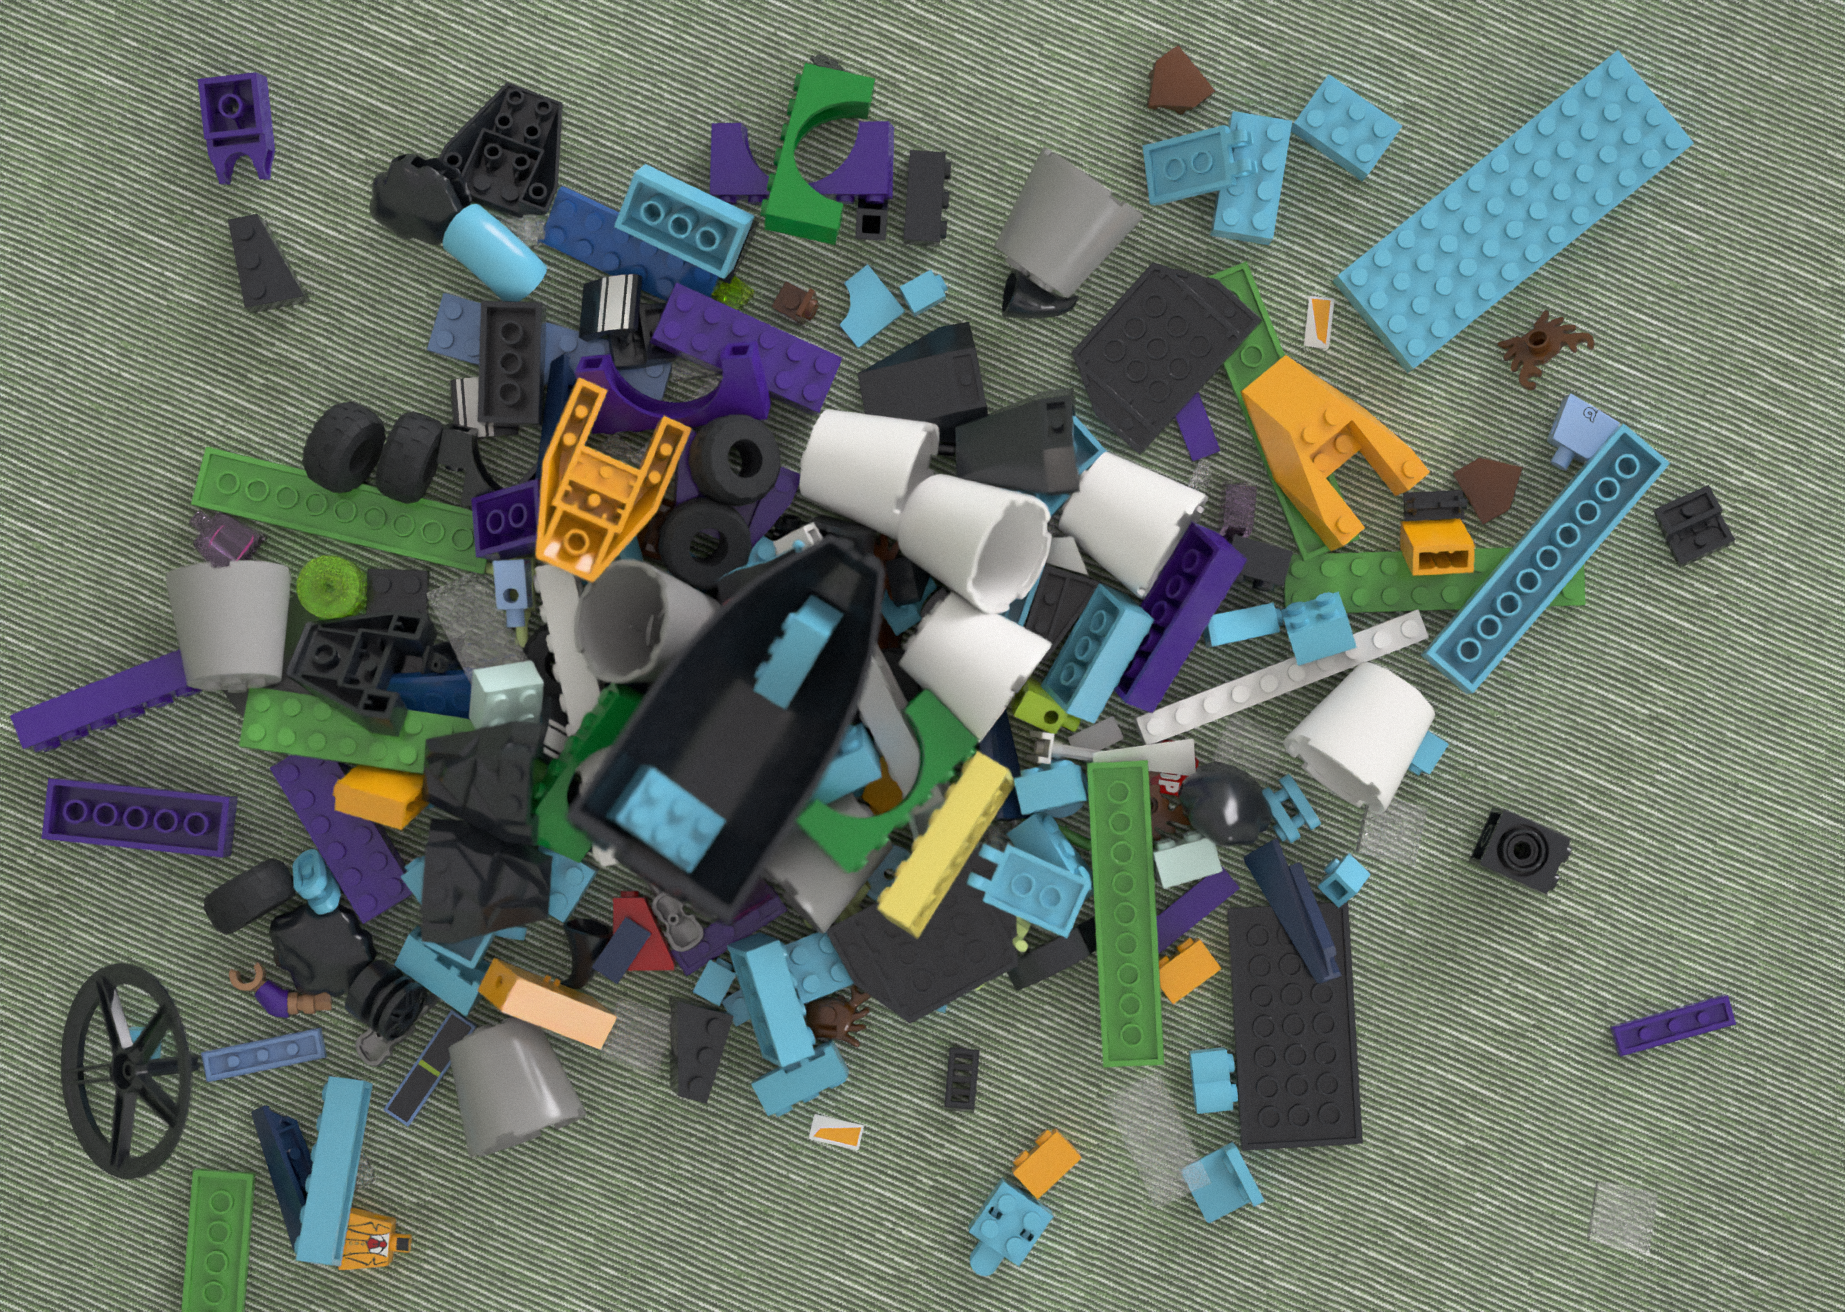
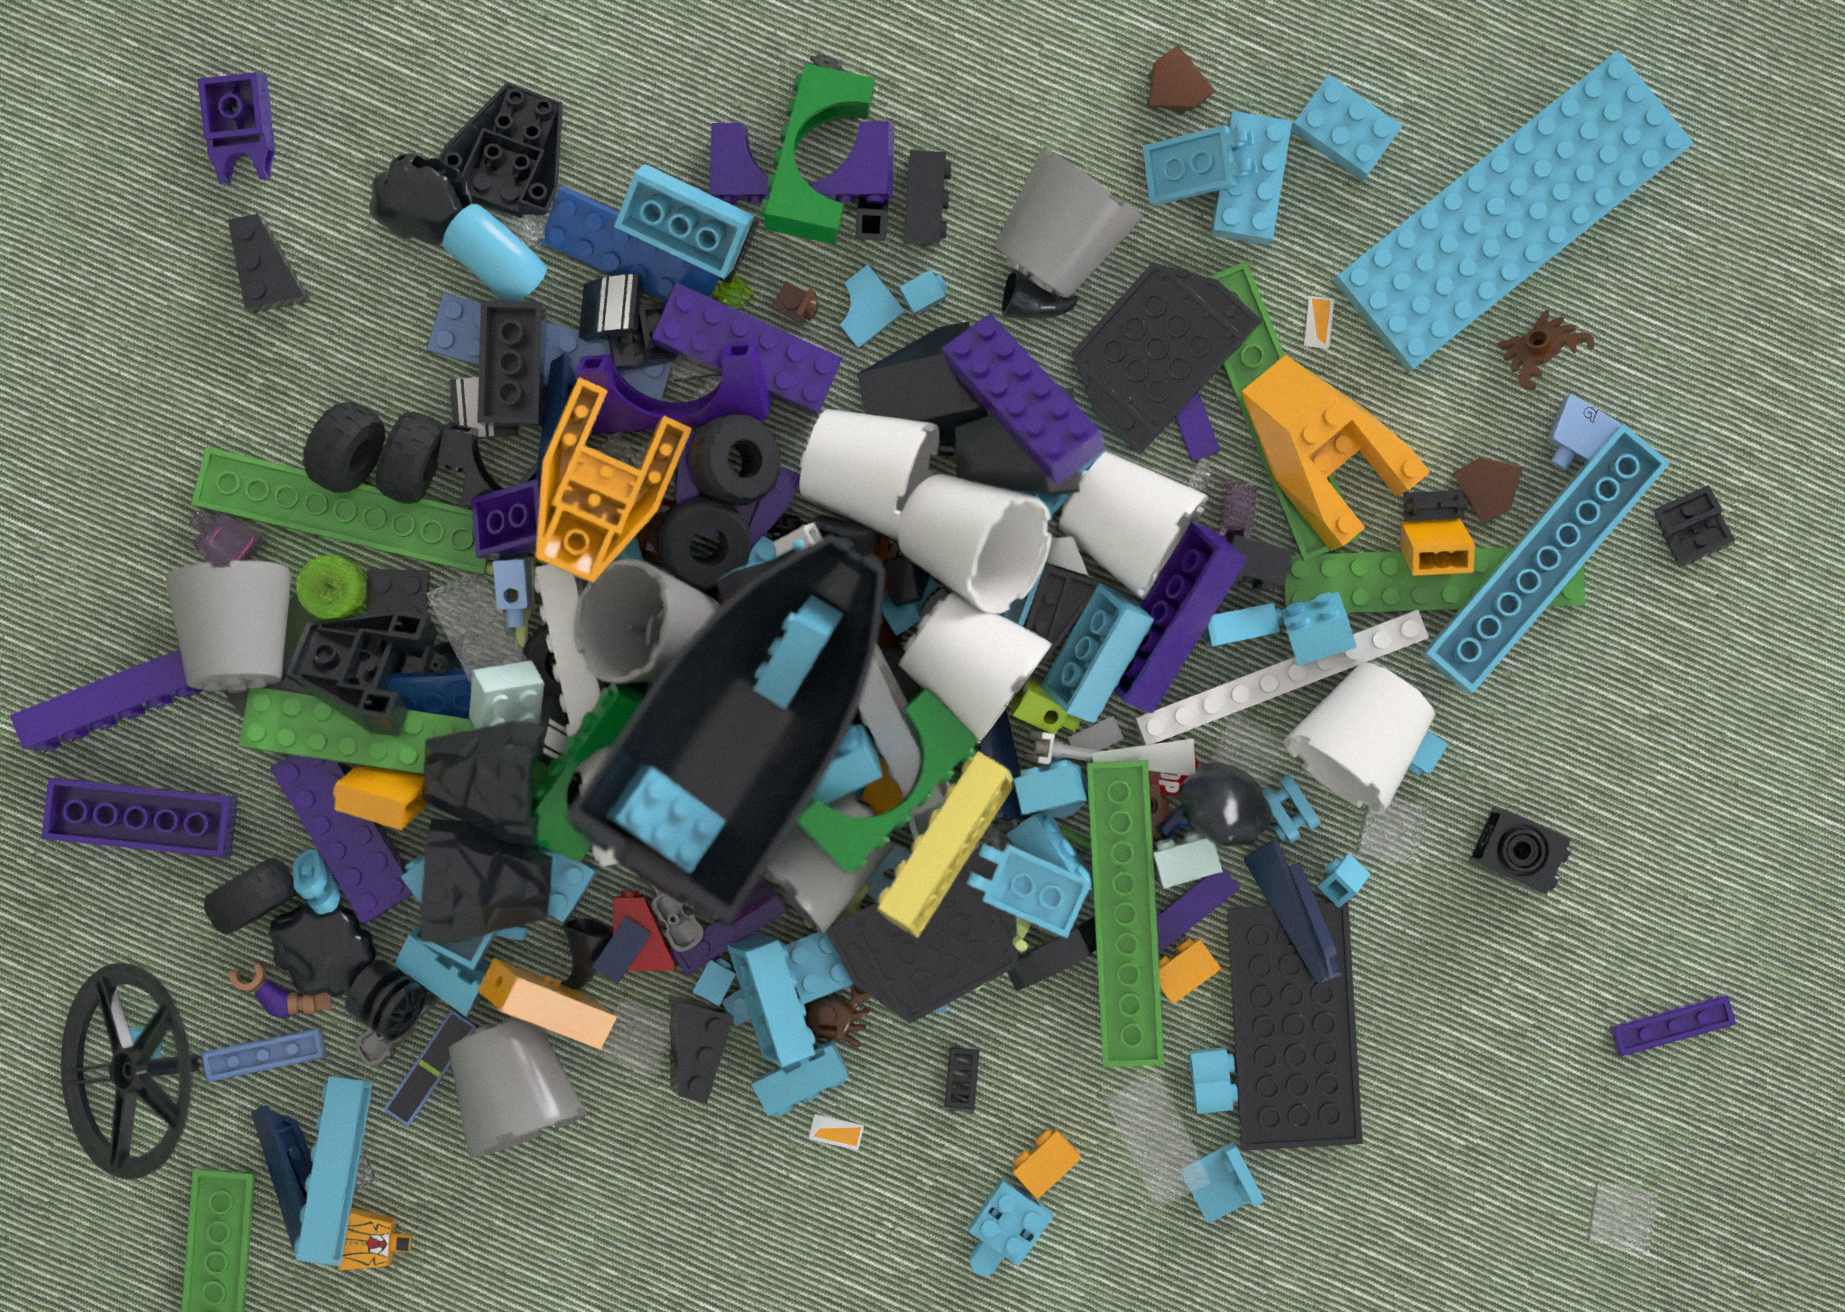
(1024, 399): none -> dark purple brick
(1177, 819): none -> clear blue arm

